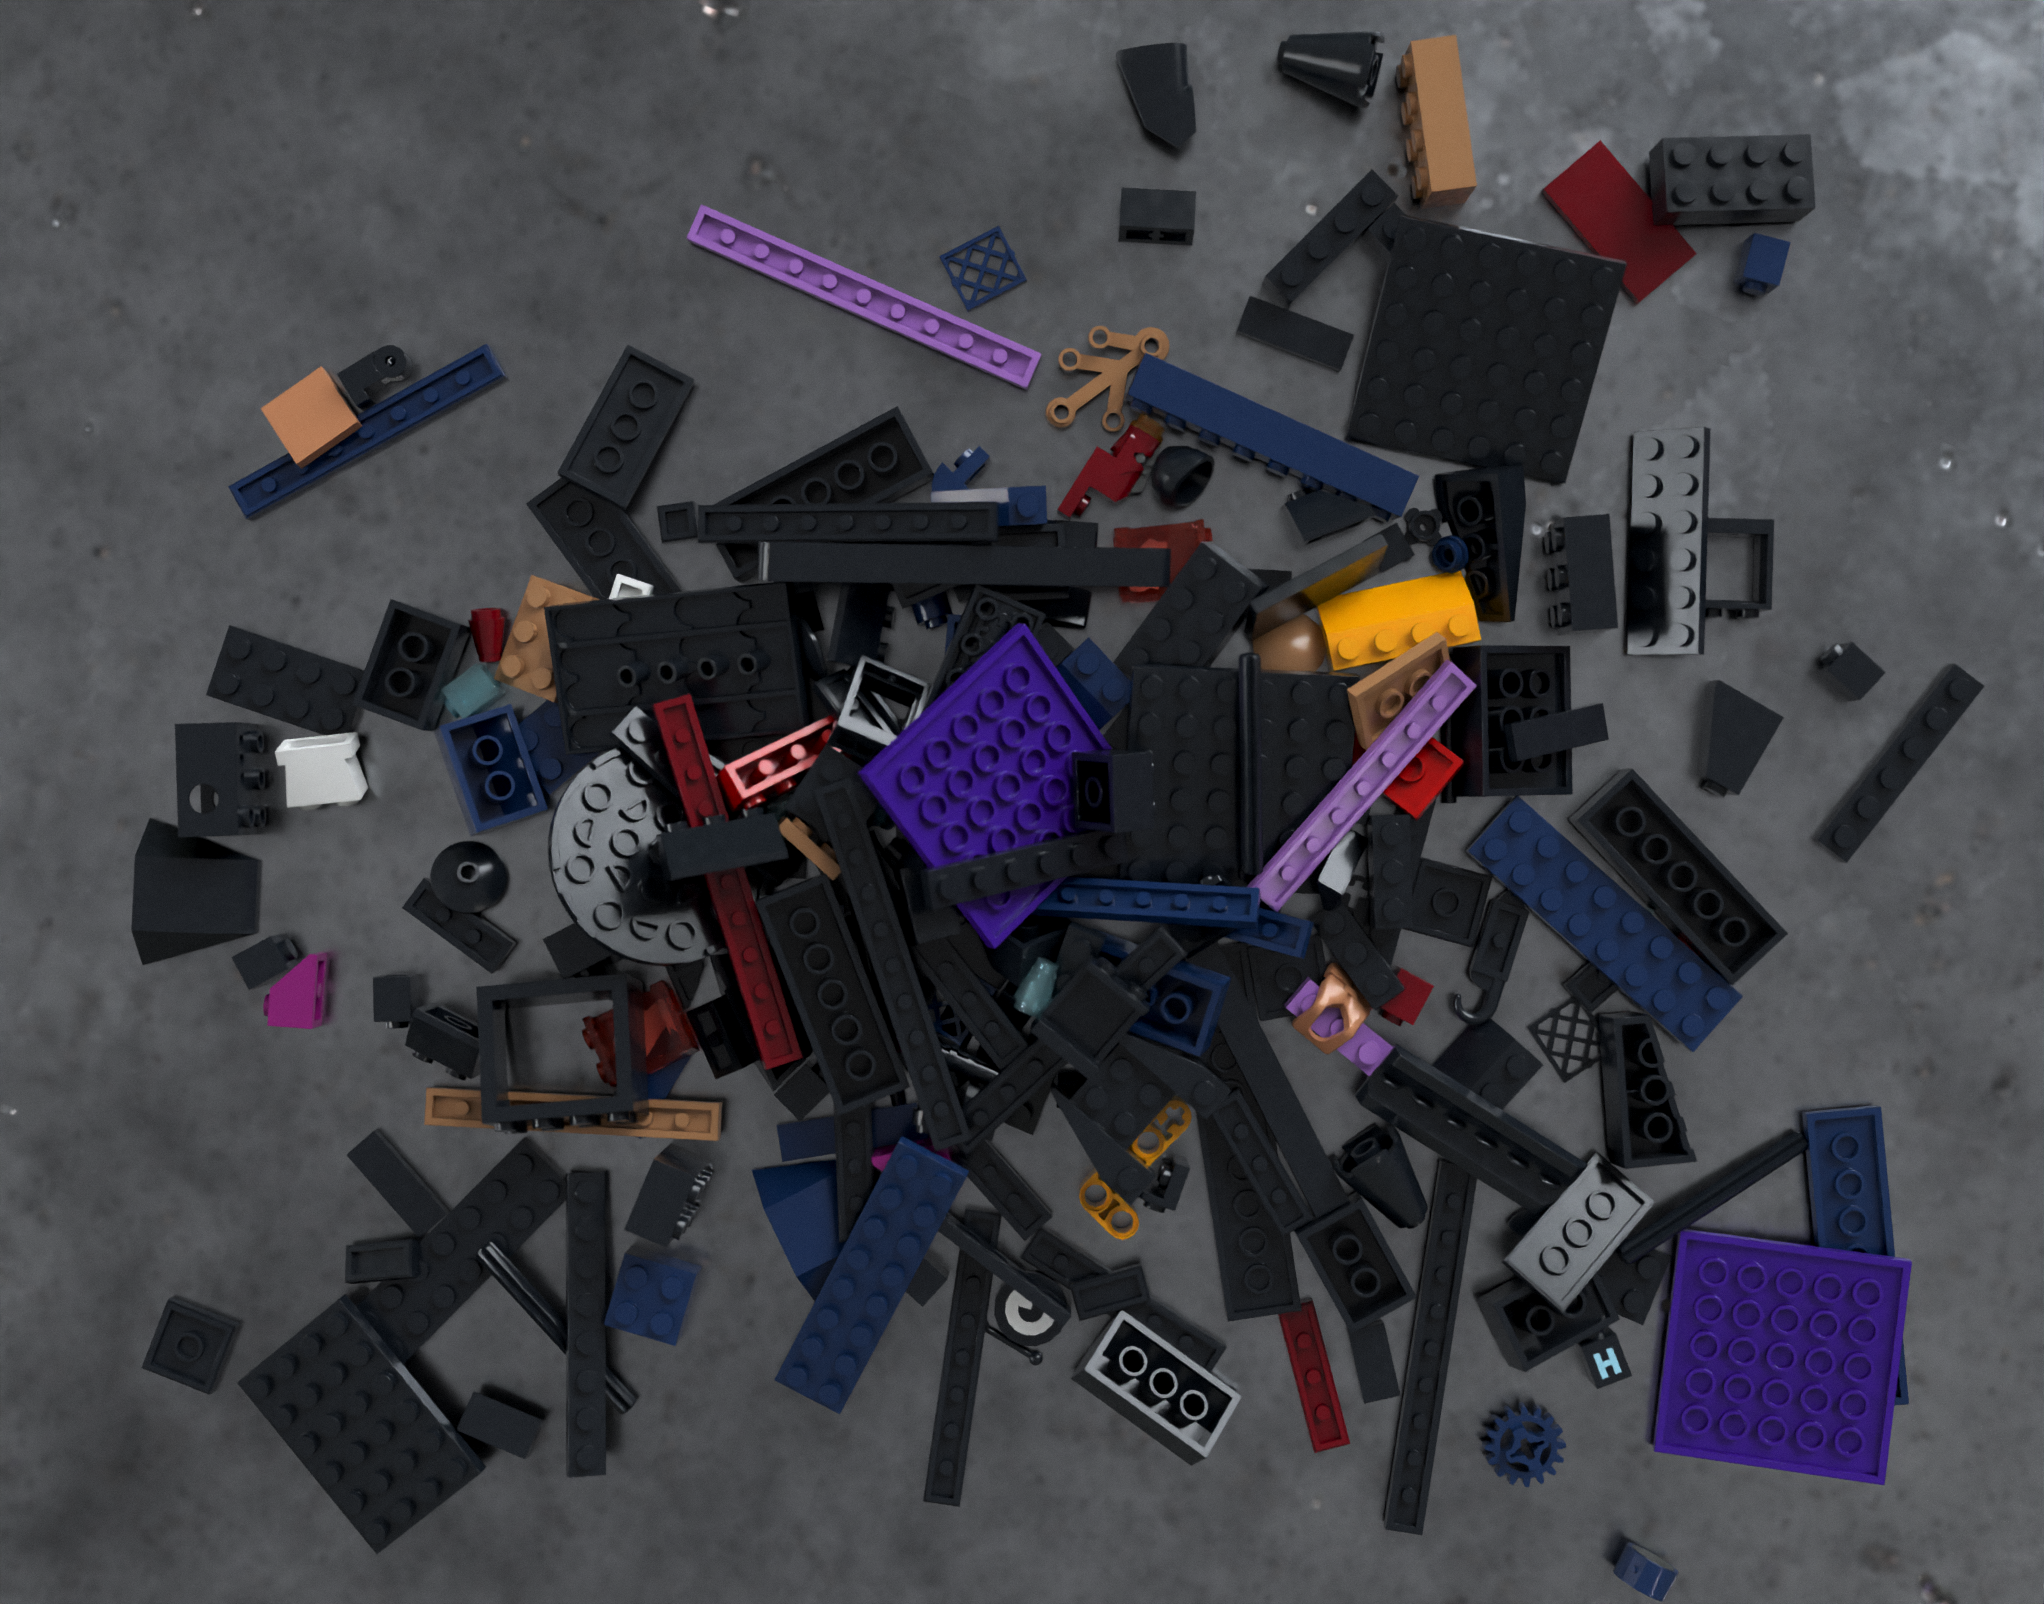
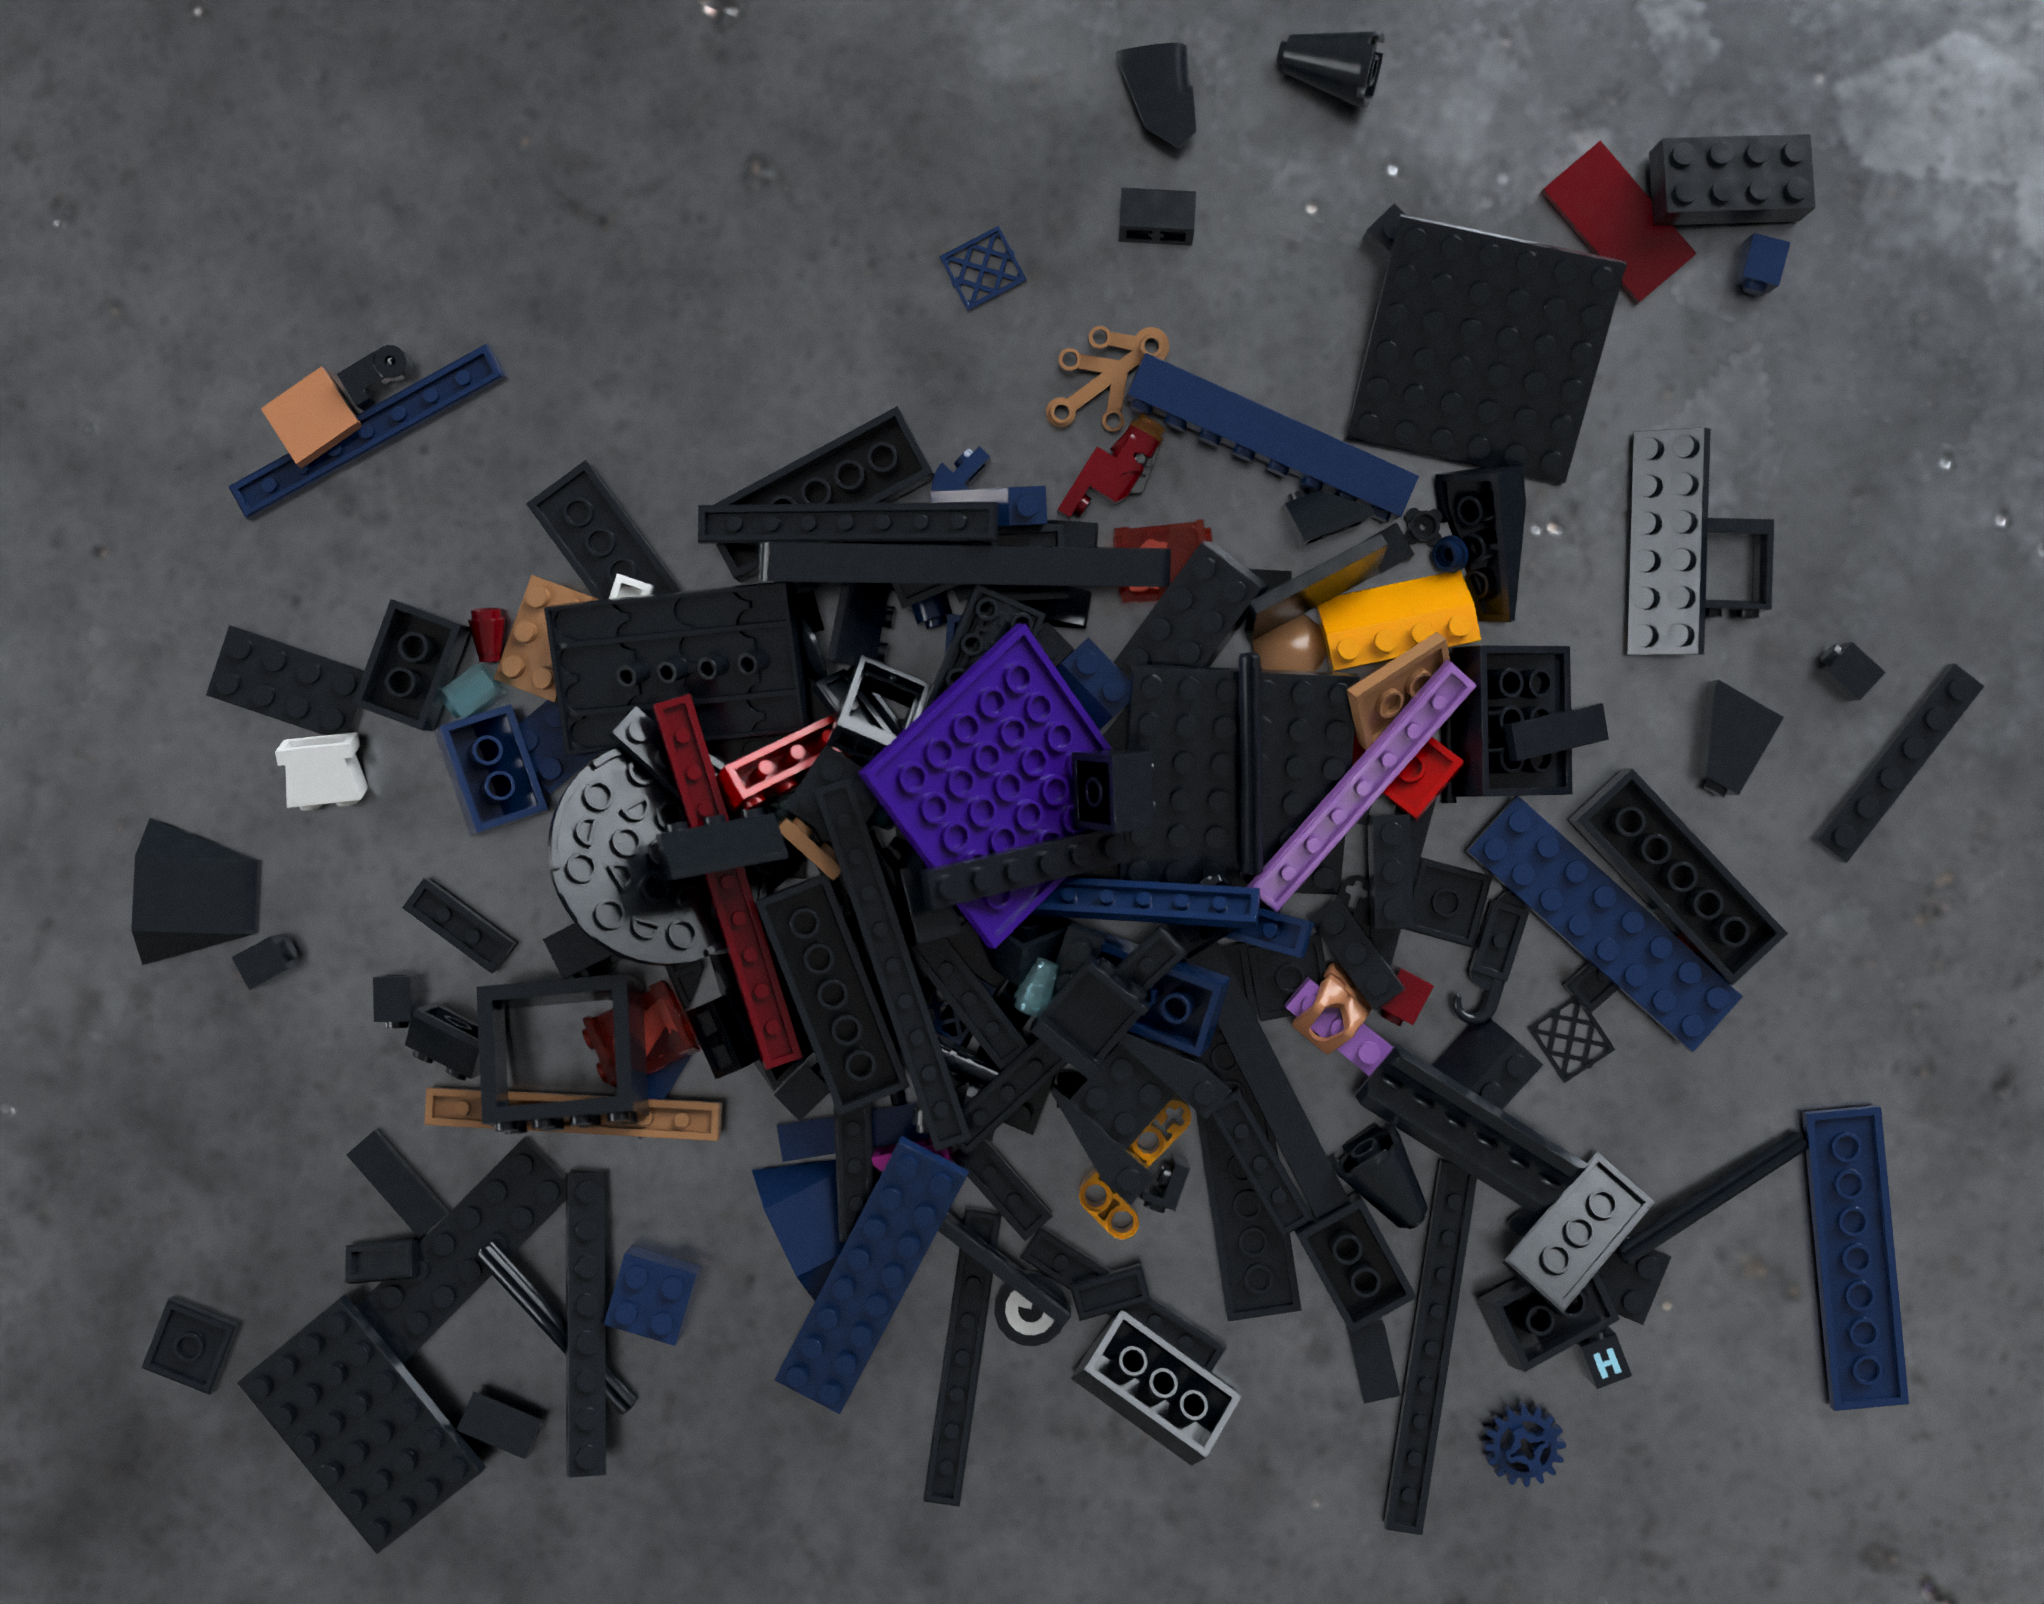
(221, 761): black piece -> none
(299, 995): magenta slope -> none
(472, 894): black dish -> none
(626, 427): black plate -> none
(669, 1195): black brick -> none
(678, 522): black tile -> none
(864, 297): medium lavender plate -> none
(927, 1280): black brick -> none
(1035, 1357): black hinge -> none
(1181, 475): black hat -> none
(1295, 333): black tile -> none
(1314, 1378): dark red tile -> none
(1329, 239): black brick -> none
(1340, 868): slope -> none
(1437, 122): medium nougat brick -> none
(1582, 575): black brick -> none
(1639, 1098): black wedge -> none
(1645, 1572): dark blue piece -> none
(1782, 1356): dark purple plate -> none

